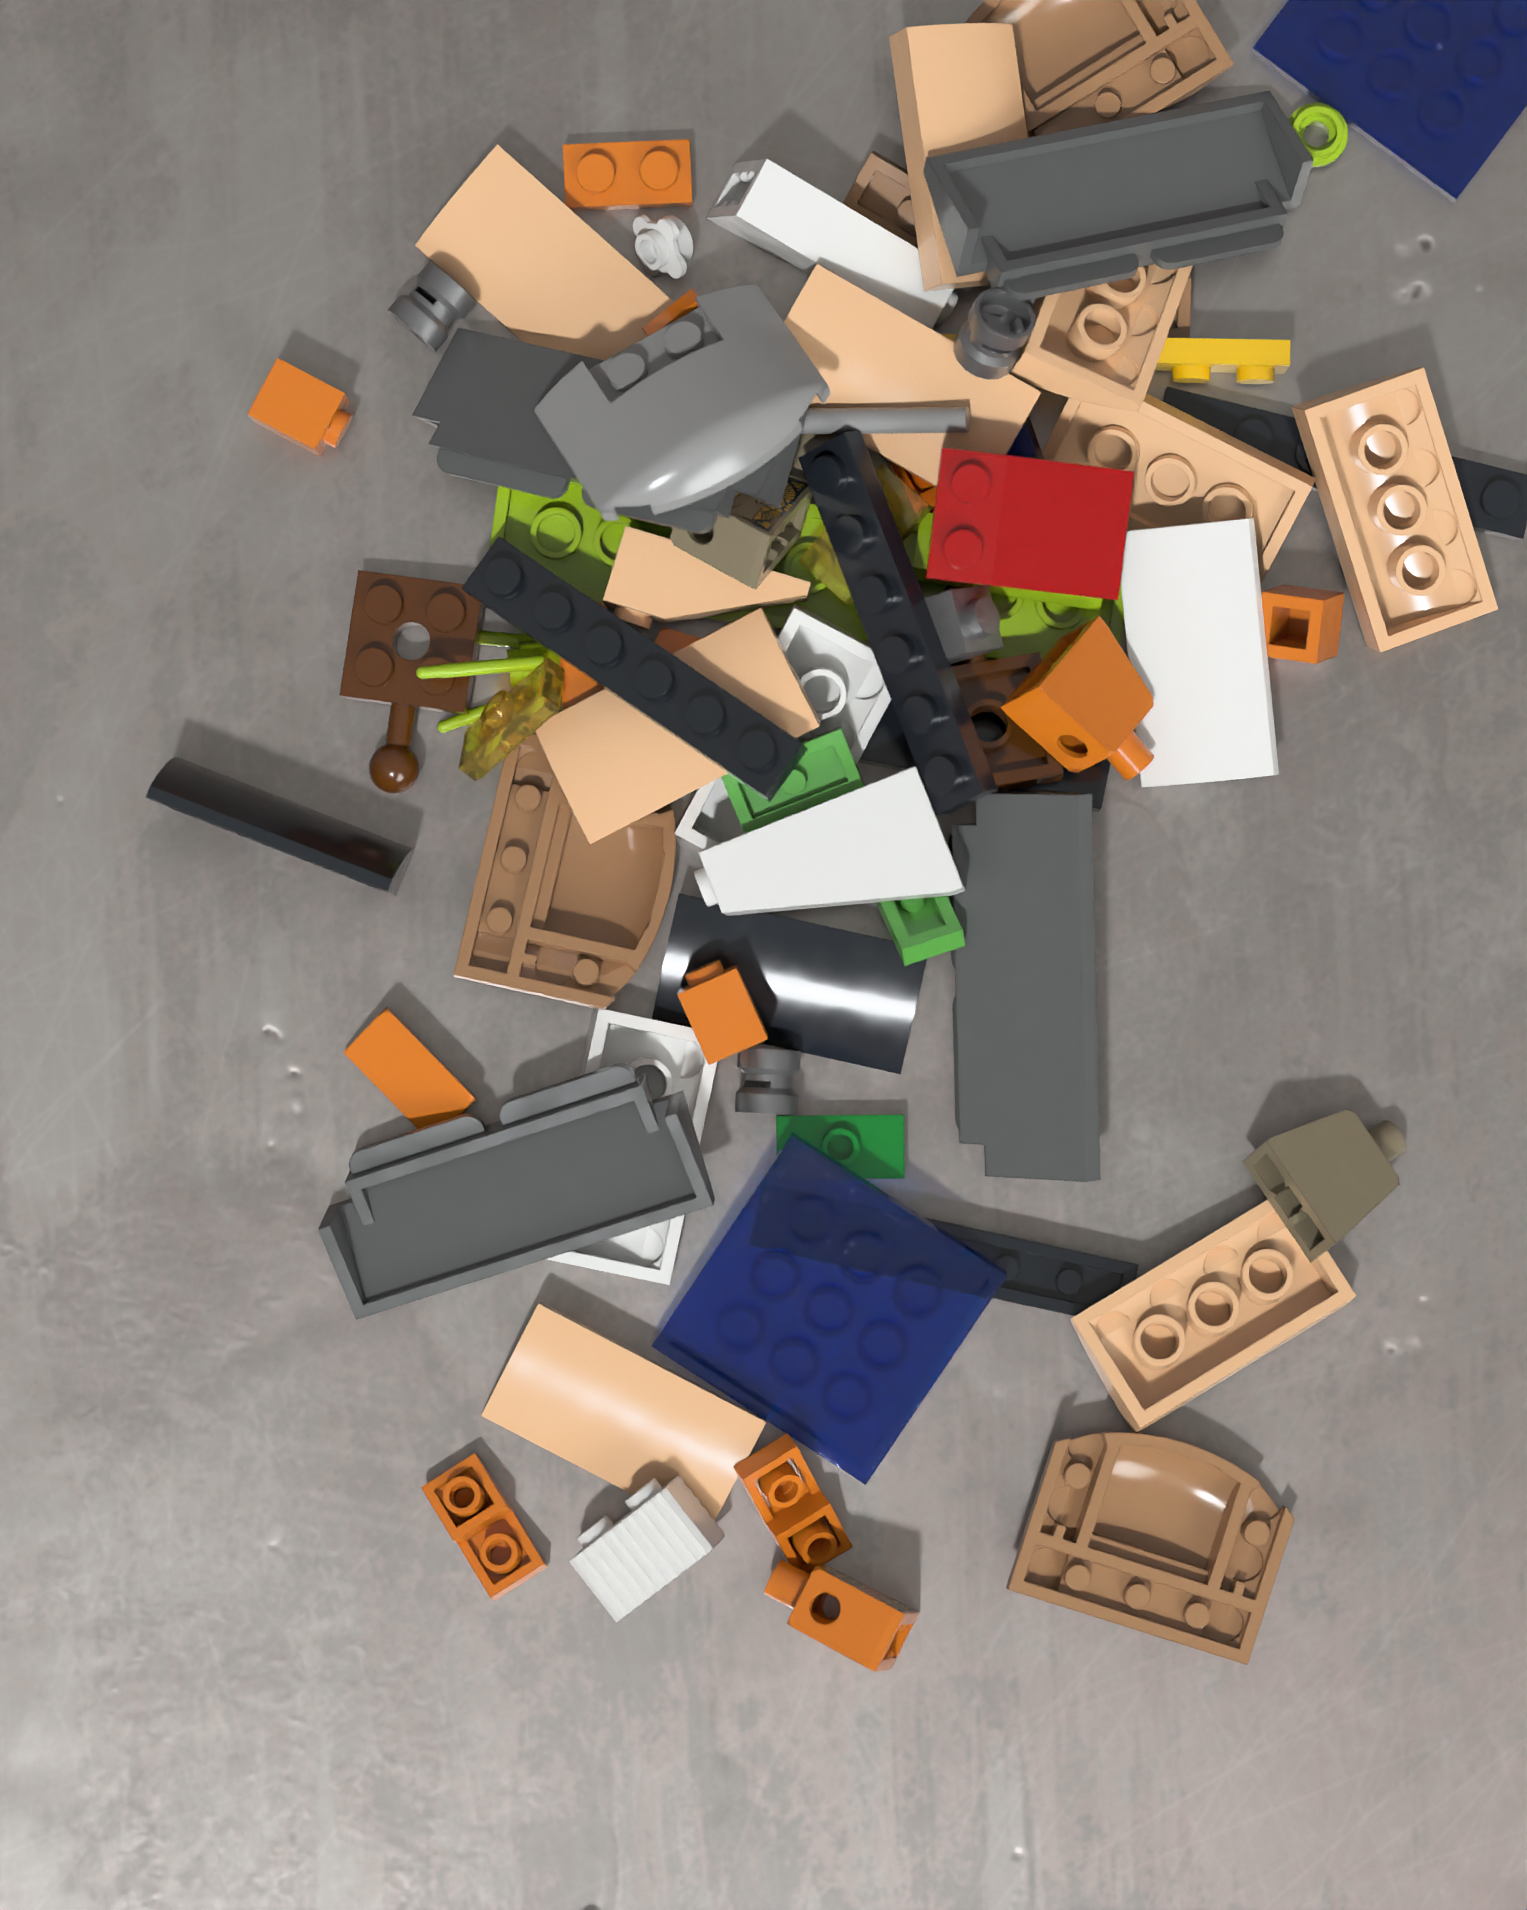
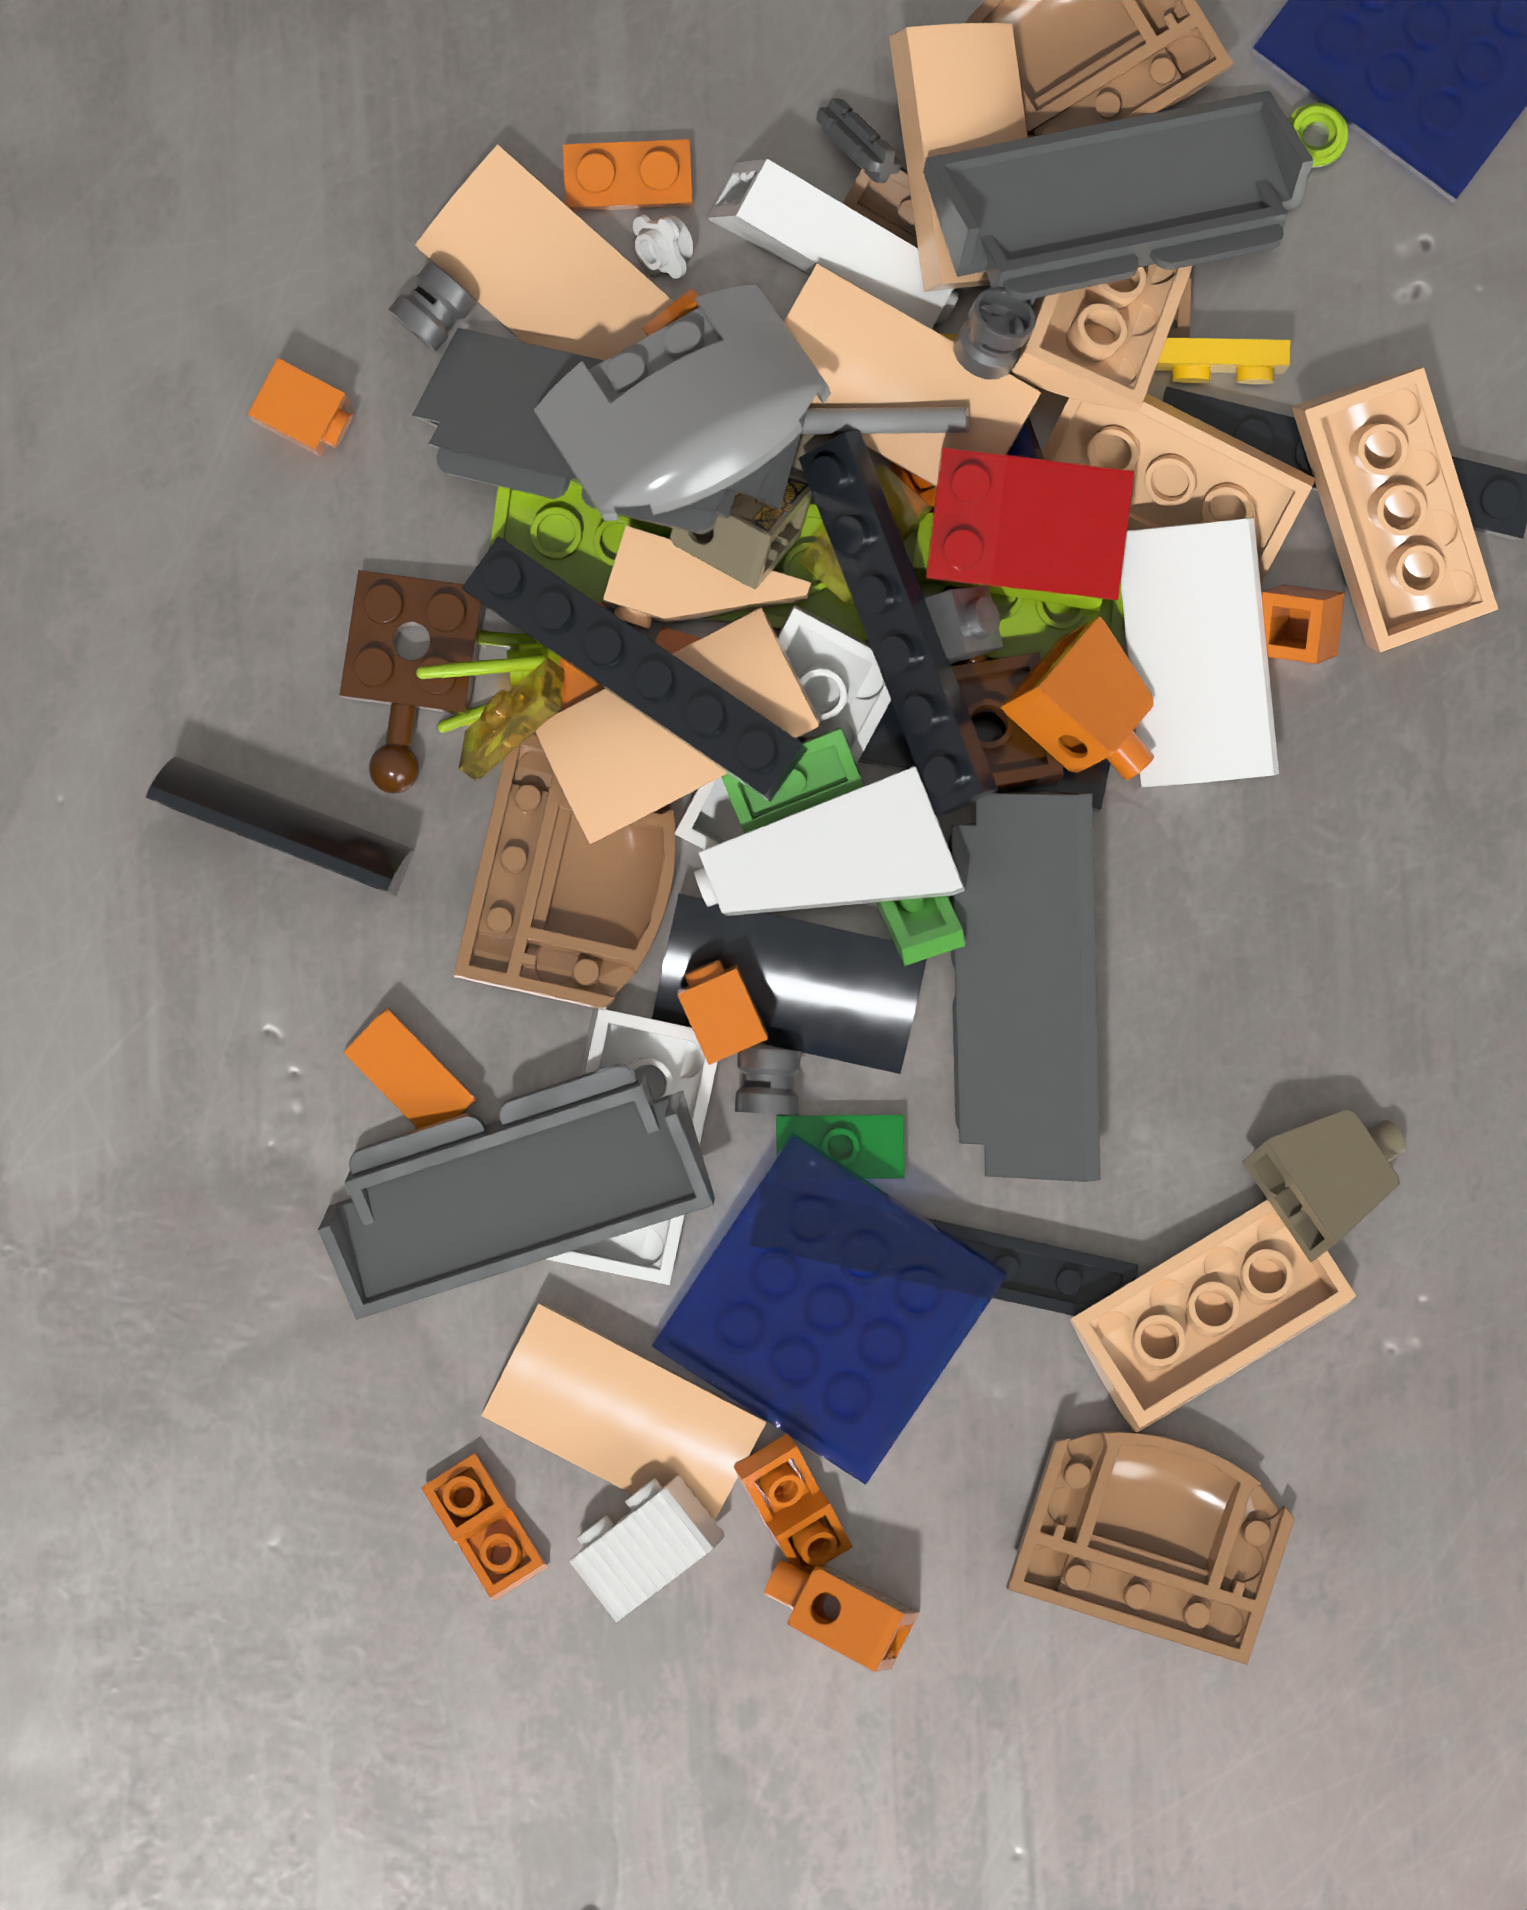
(858, 140): none -> dark grey axle

